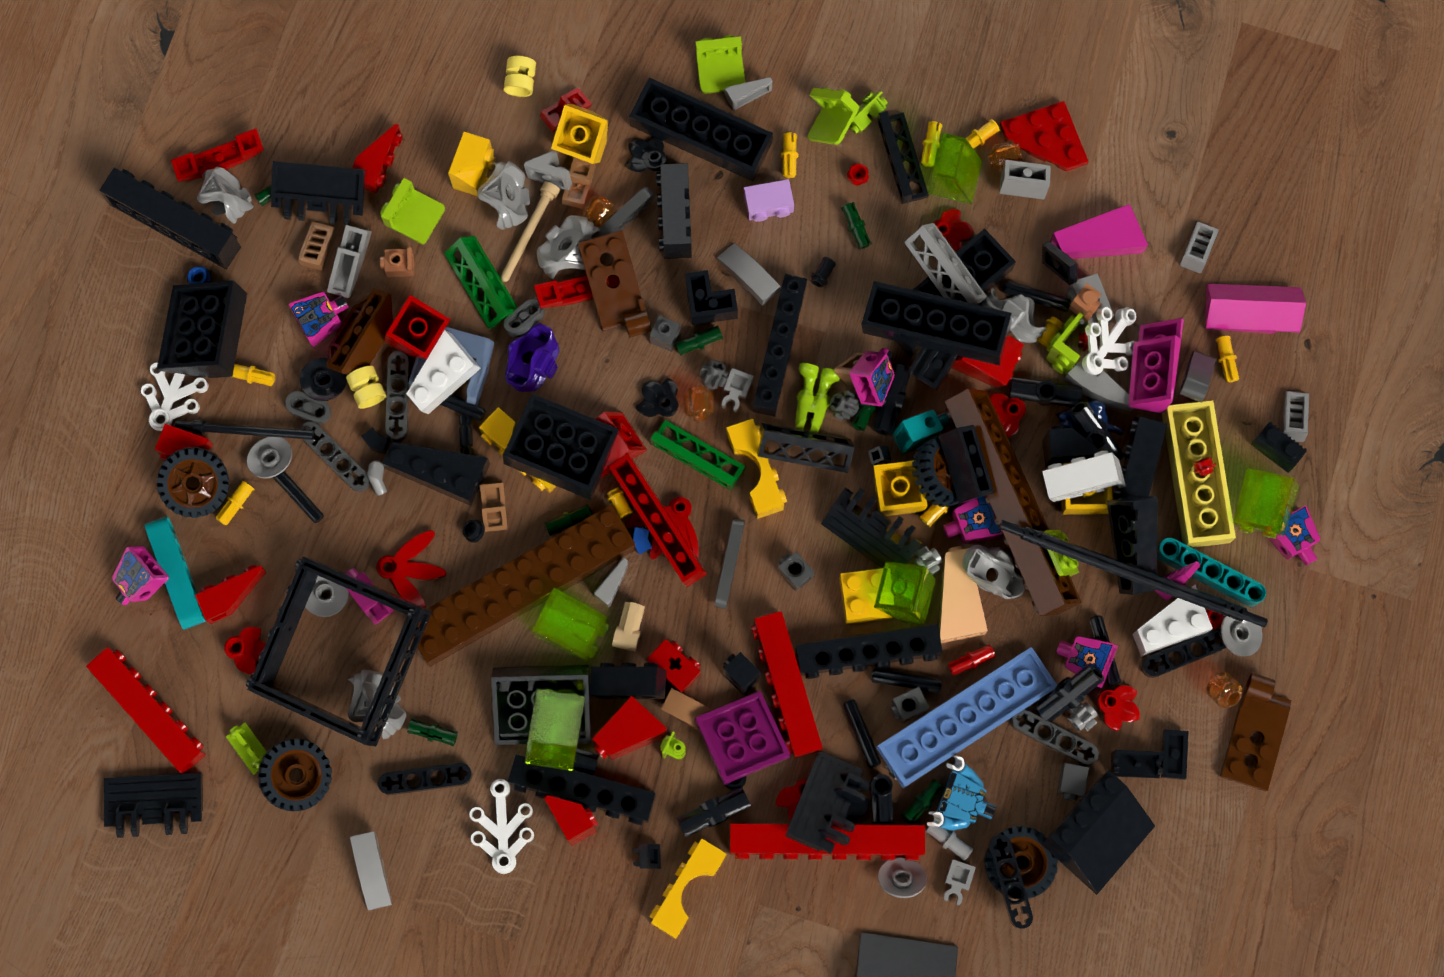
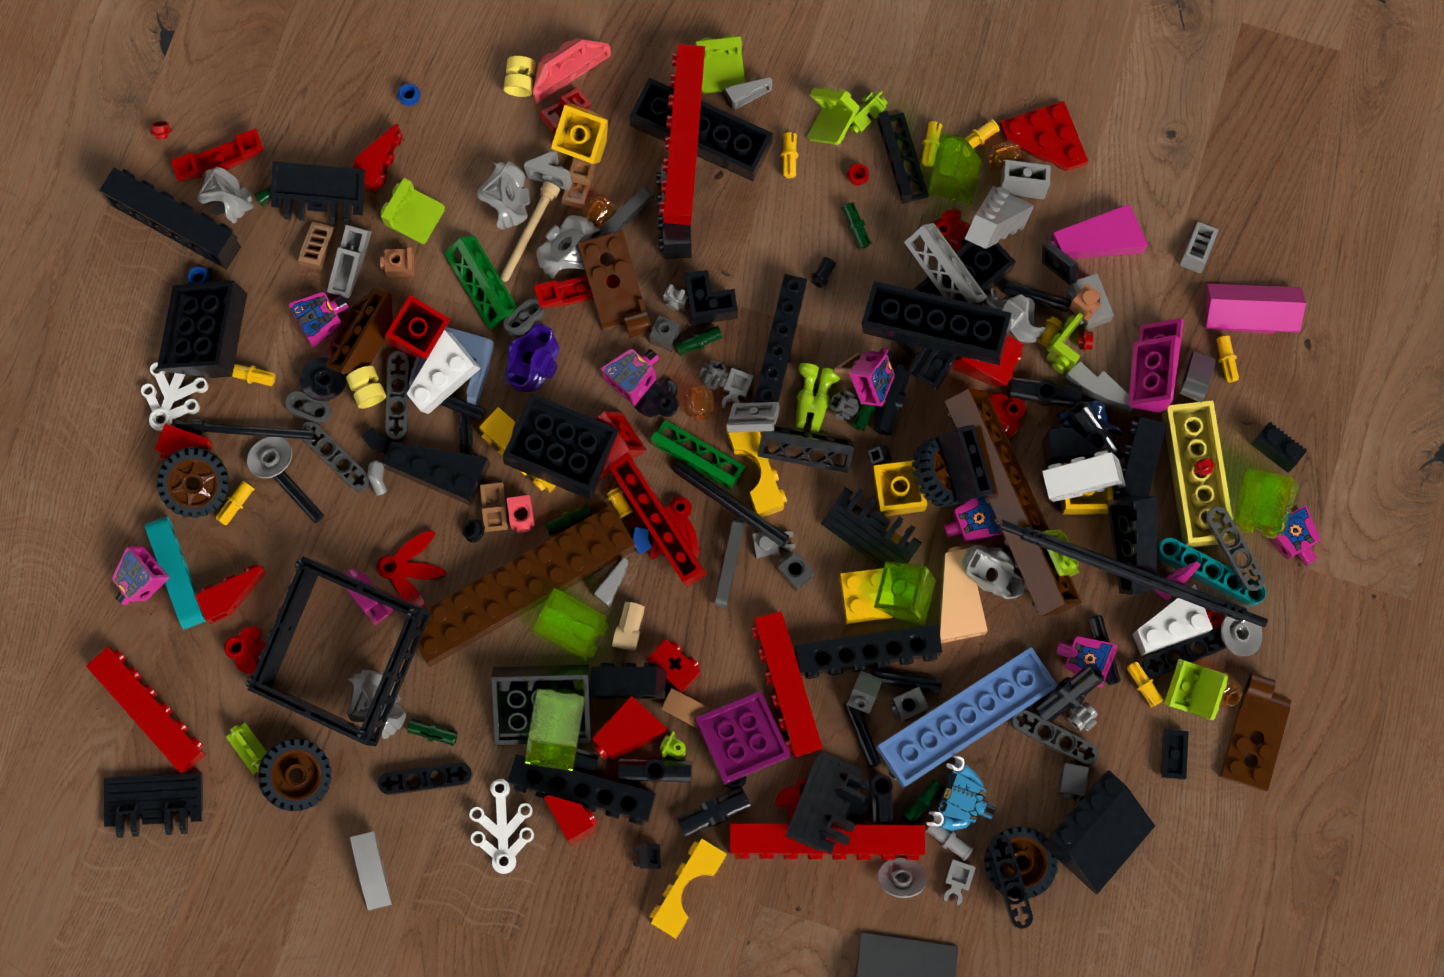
(160, 129): none -> red plate
(326, 607): light grey dish -> none
(404, 90): none -> blue plate
(471, 163): yellow slope -> none
(521, 503): none -> coral brick
(566, 65): none -> coral wedge
(631, 374): none -> torso
(644, 153): black plate -> none
(671, 770): none -> black piece
(675, 299): none -> light grey plate
(684, 134): none -> red brick
(731, 503): none -> black axle
(740, 672): black brick -> none
(749, 274): light grey slope -> none
(753, 417): none -> light grey plate
(765, 547): none -> light grey plate
(769, 200): lavender brick -> none
(865, 692): none -> dark grey brick
(919, 429): teal torso -> none
(929, 559): light grey gear -> none
(933, 514): yellow pin -> none
(971, 660): red axle -> none
(998, 217): none -> light grey wedge
(1094, 361): white plant -> none
(1122, 706): red plate -> none
(1137, 763): black hinge -> none
(1144, 684): none -> yellow axle
(1196, 689): none -> lime bracket
(1231, 550): none -> dark grey beam
(1293, 429): light grey slope -> none

